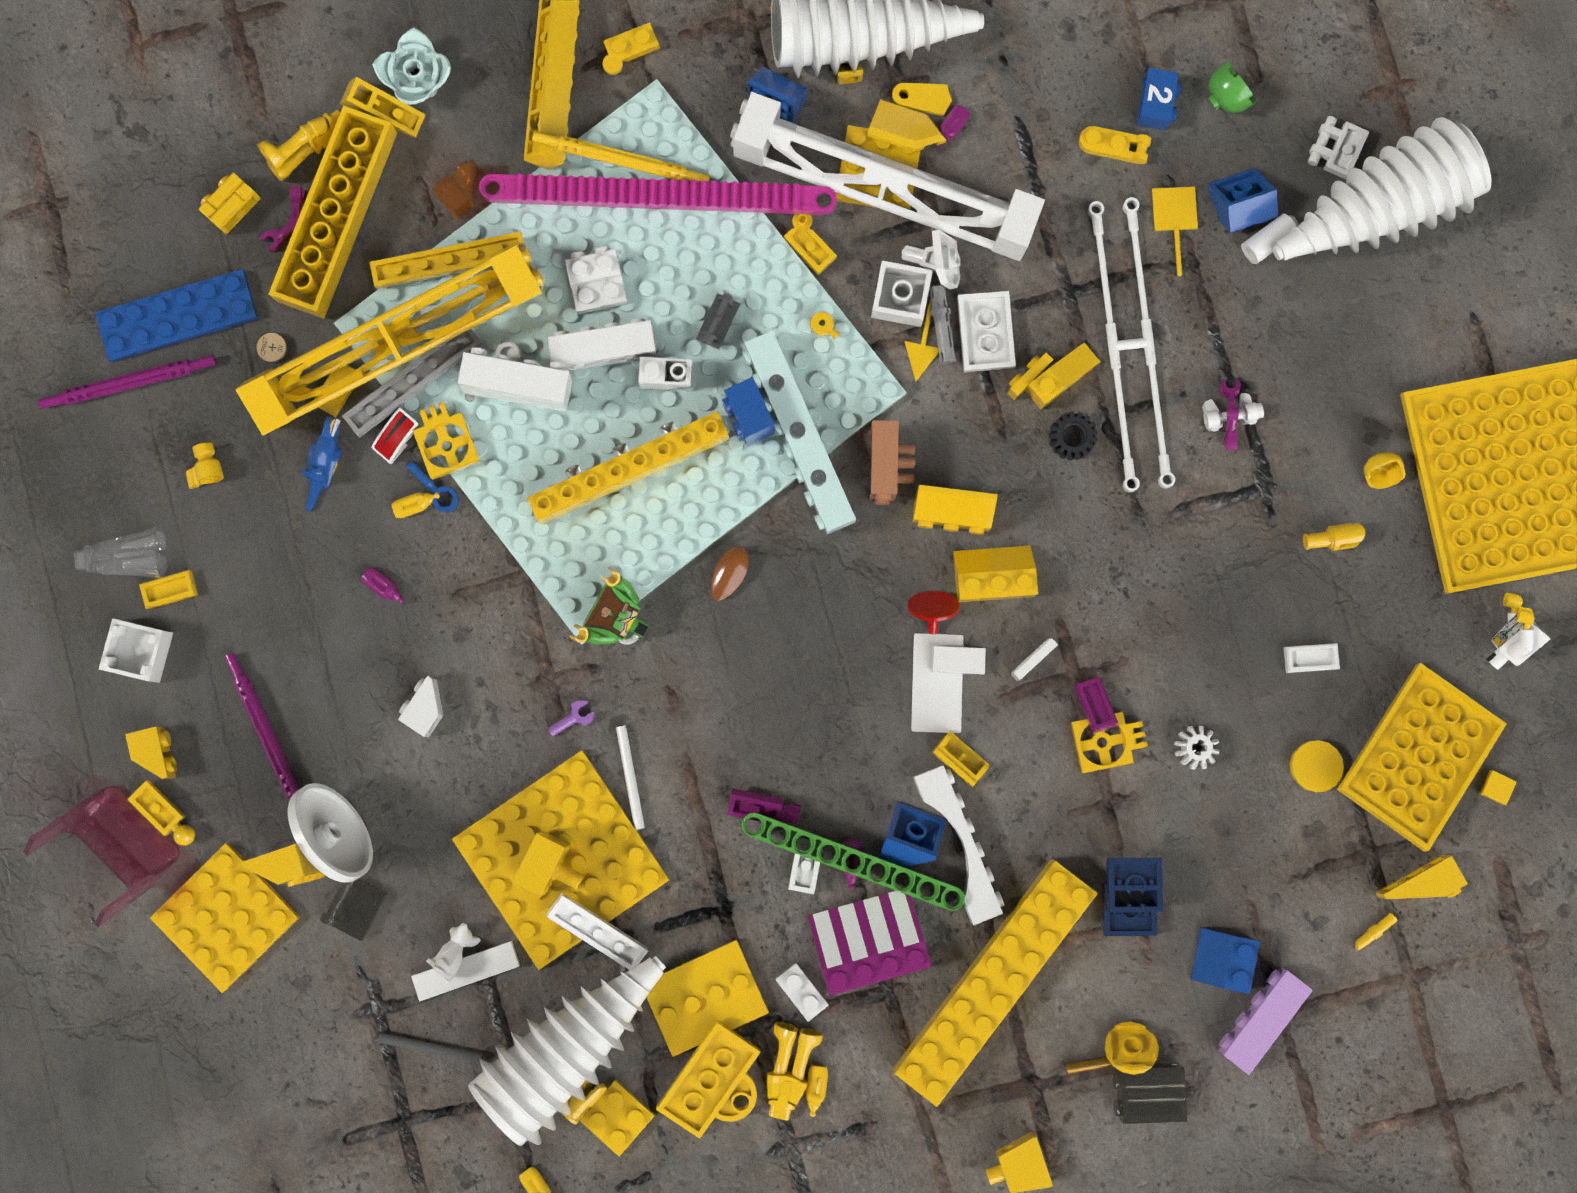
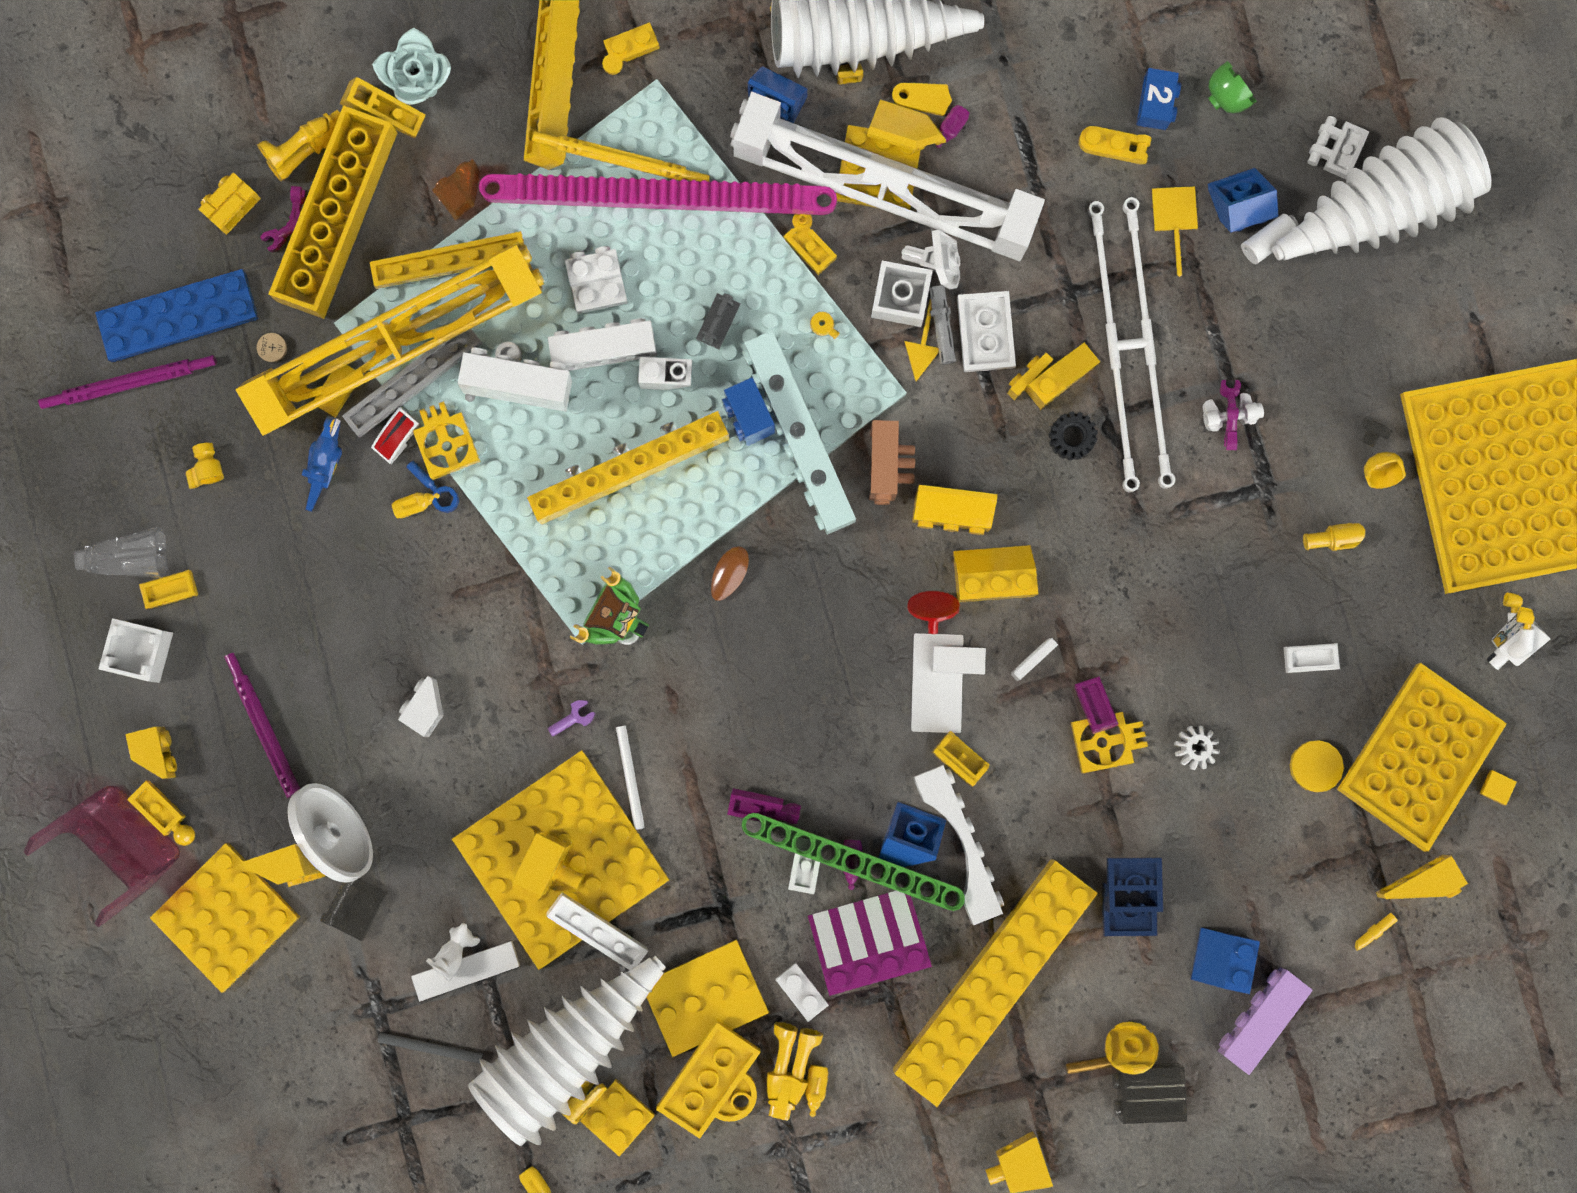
(381, 585): magenta piece -> none

